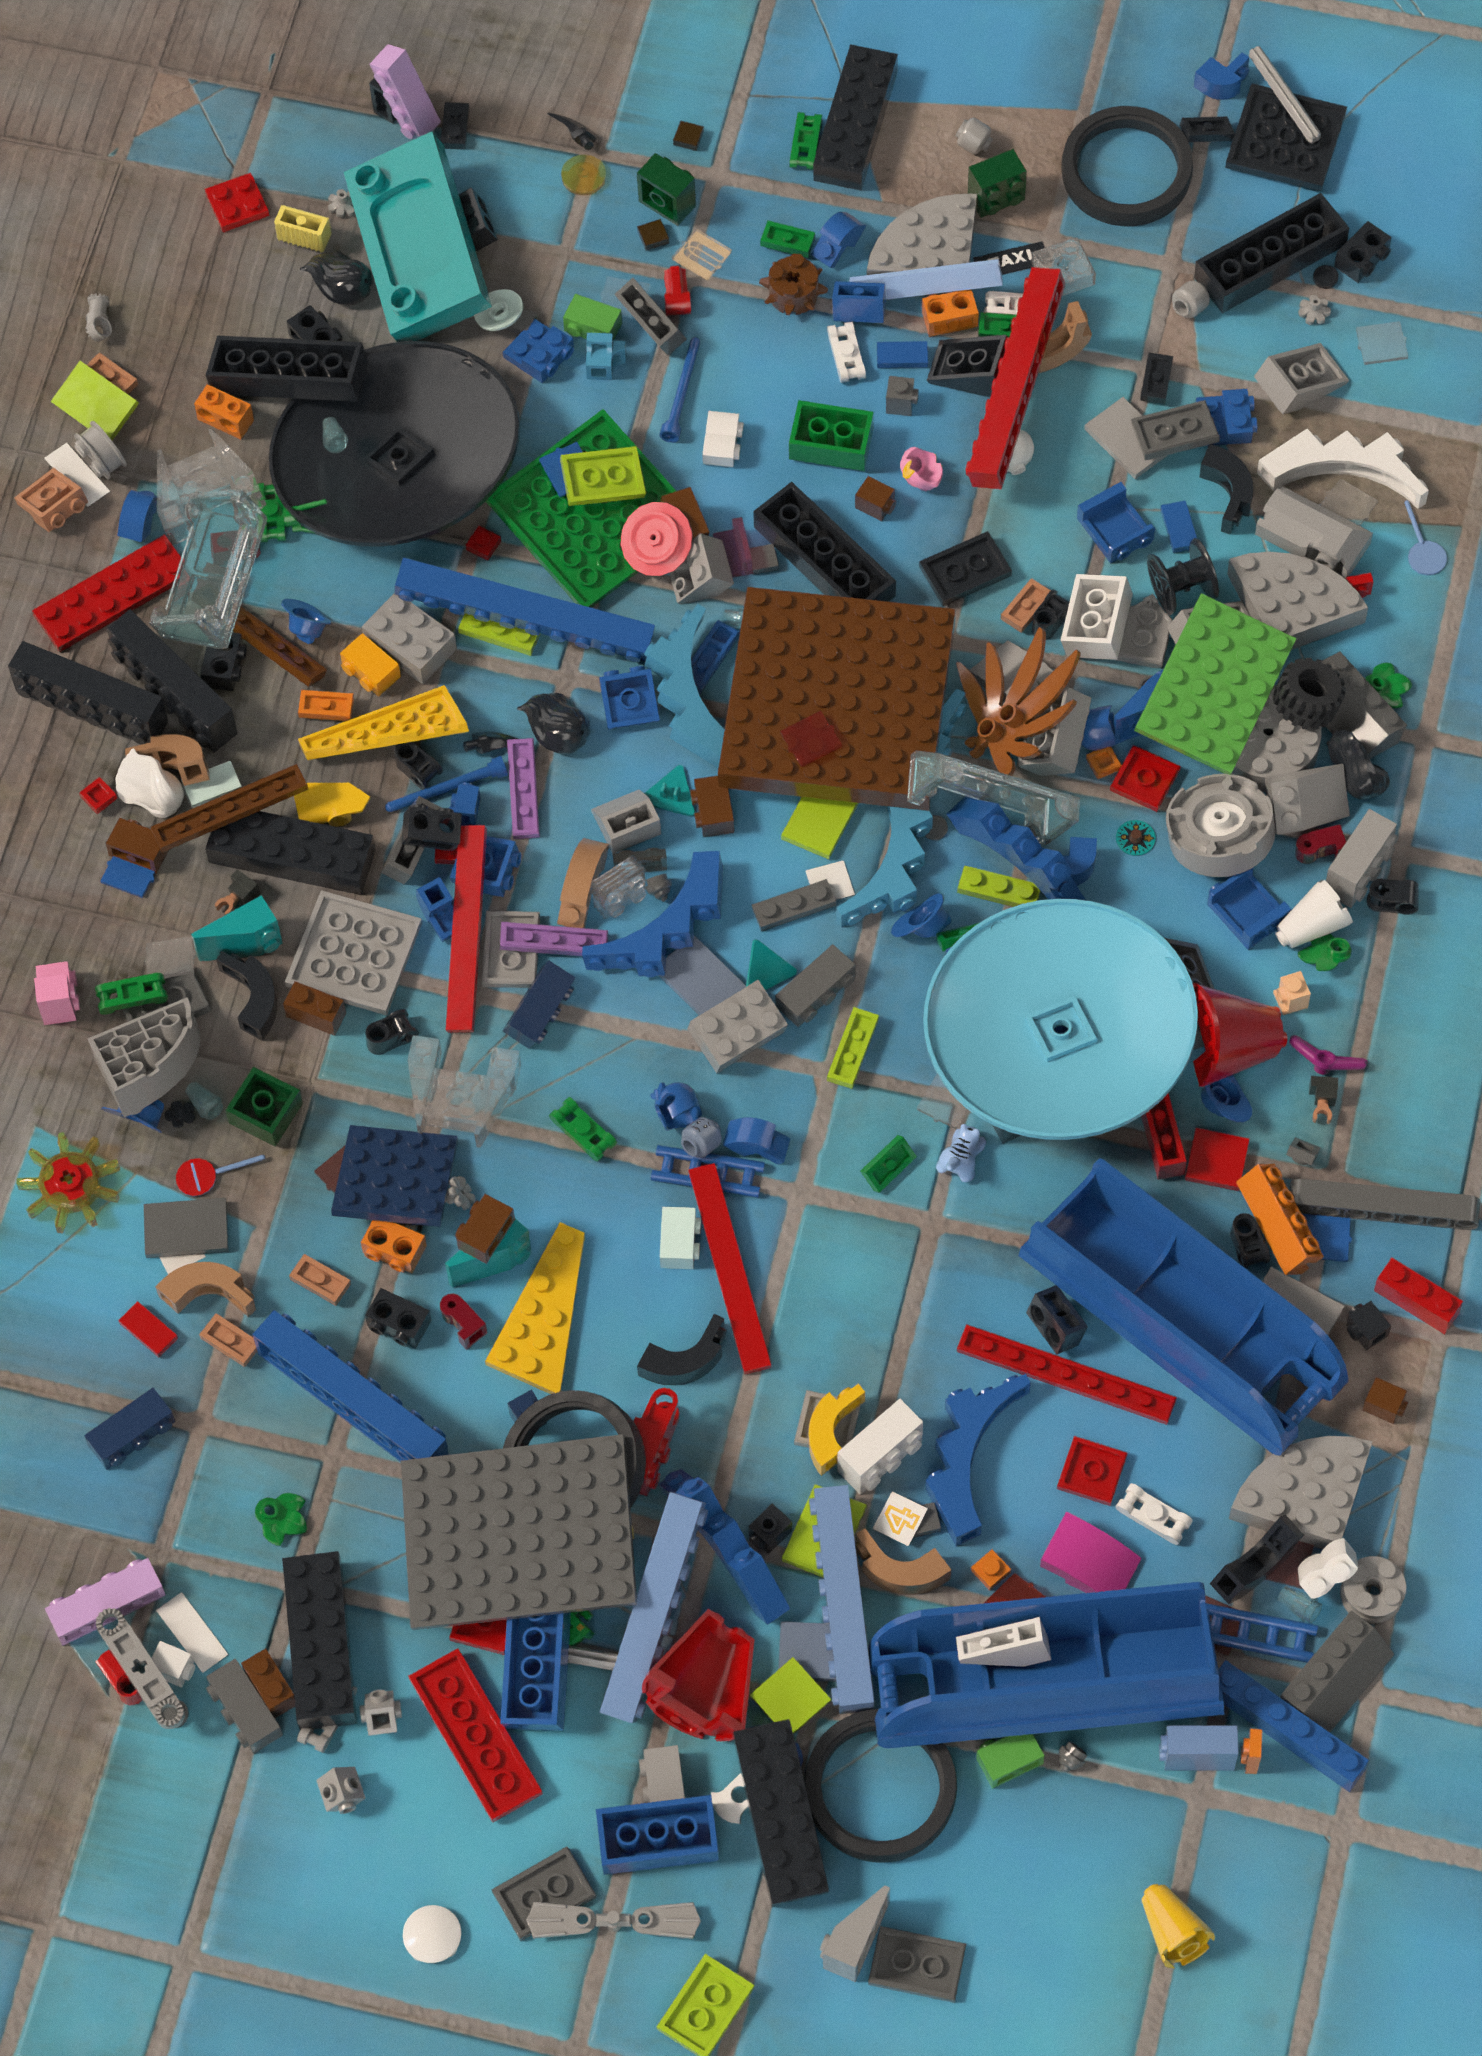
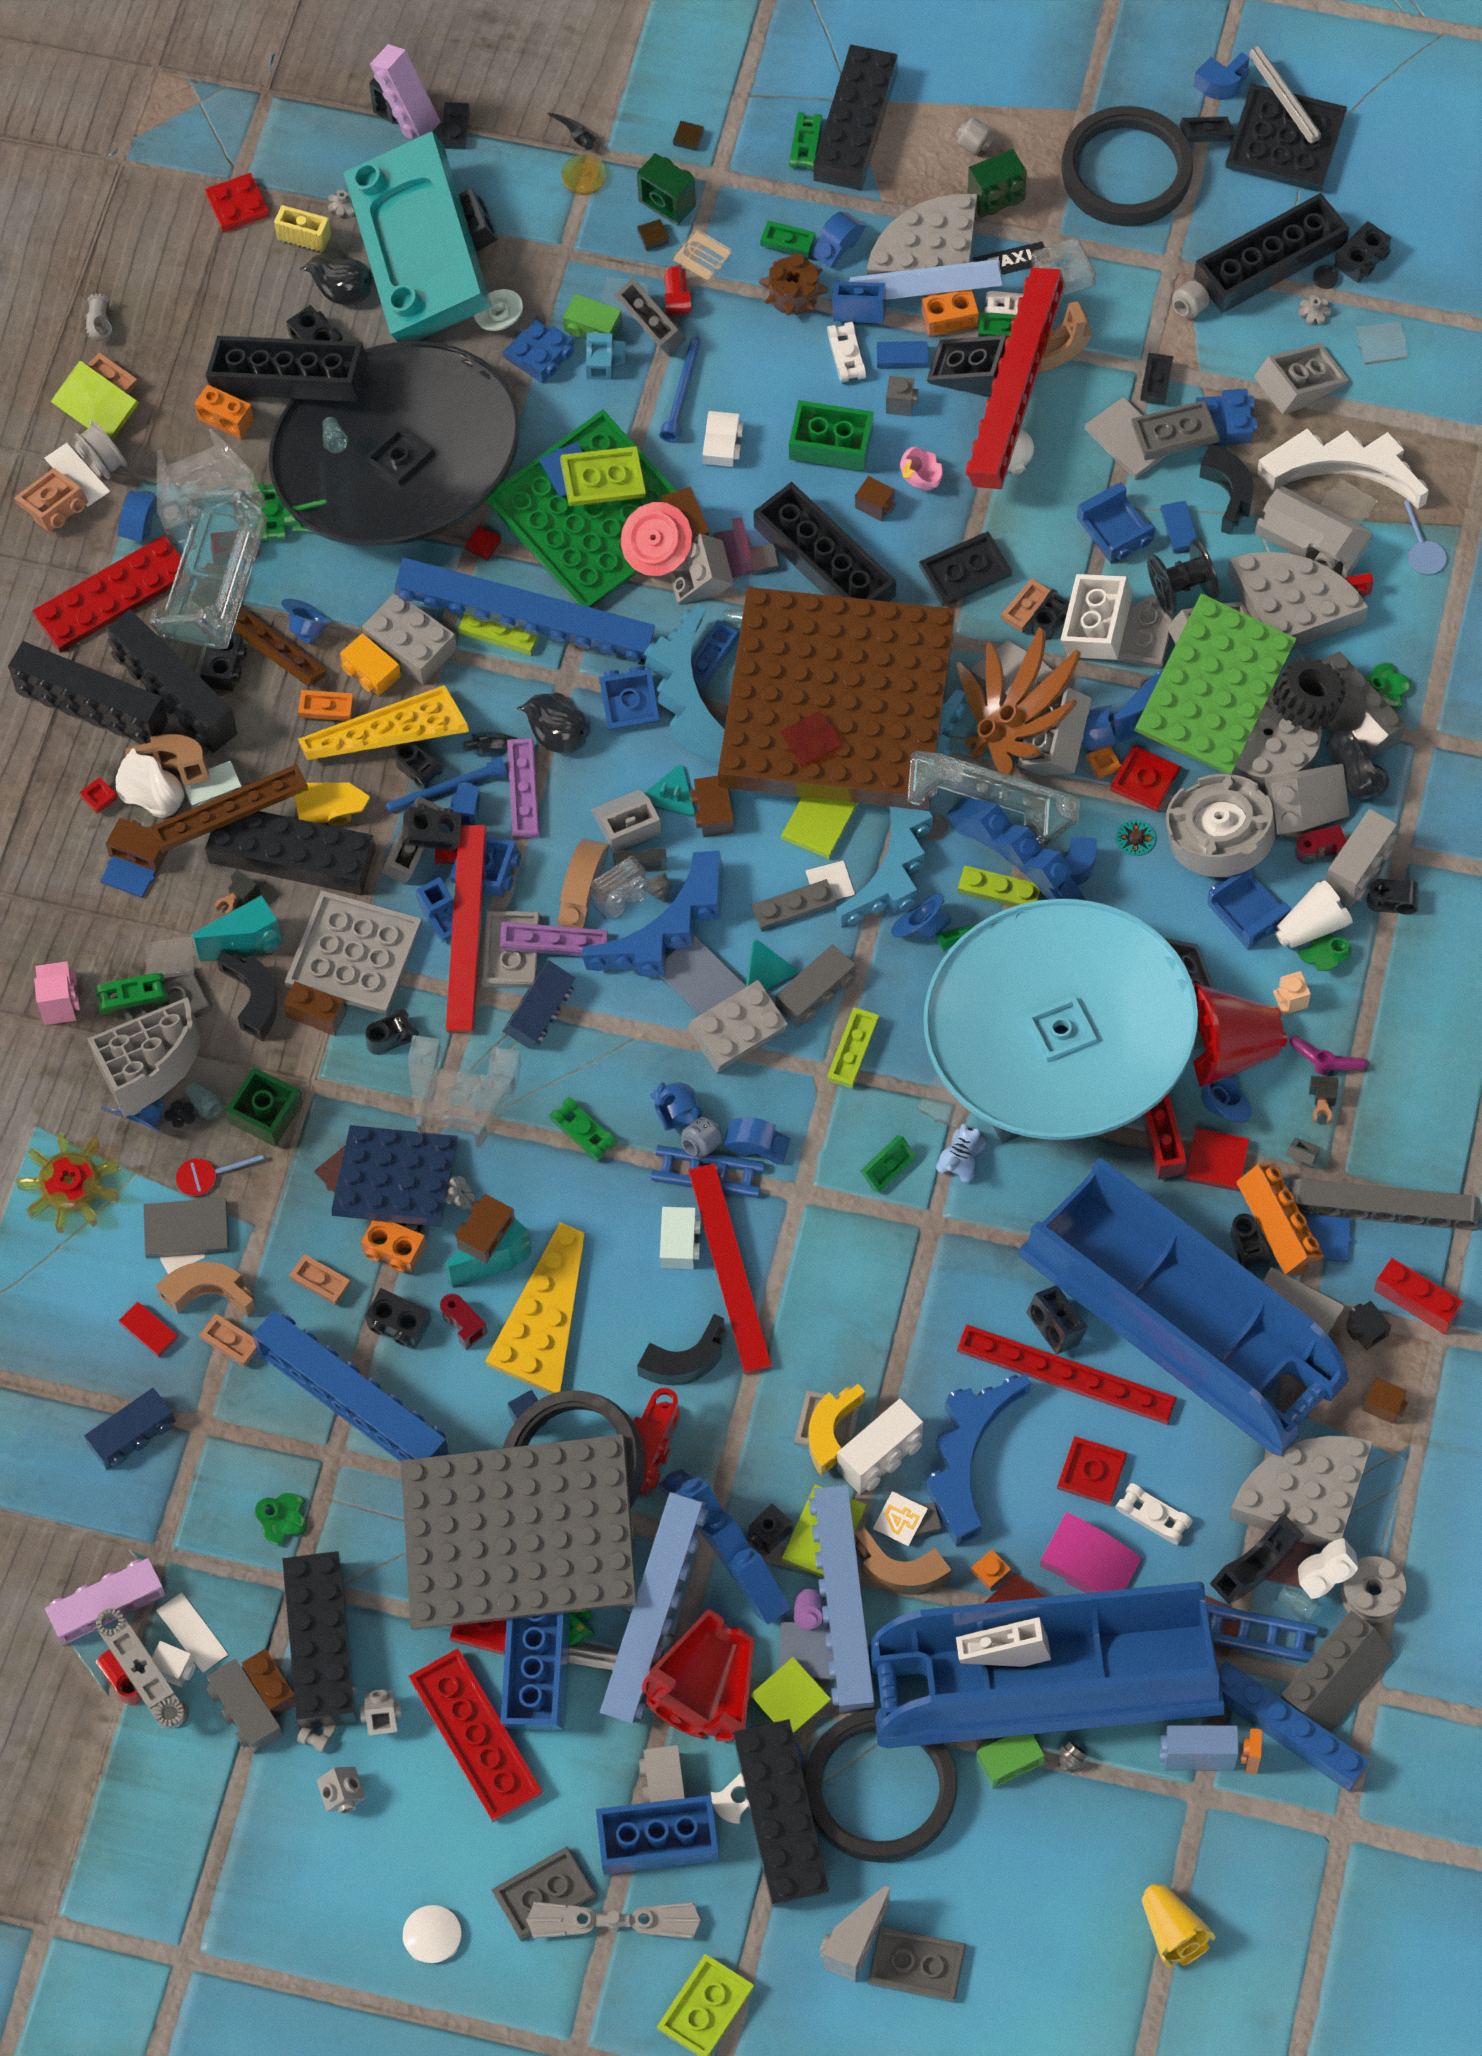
(808, 1609): none -> medium lavender brick

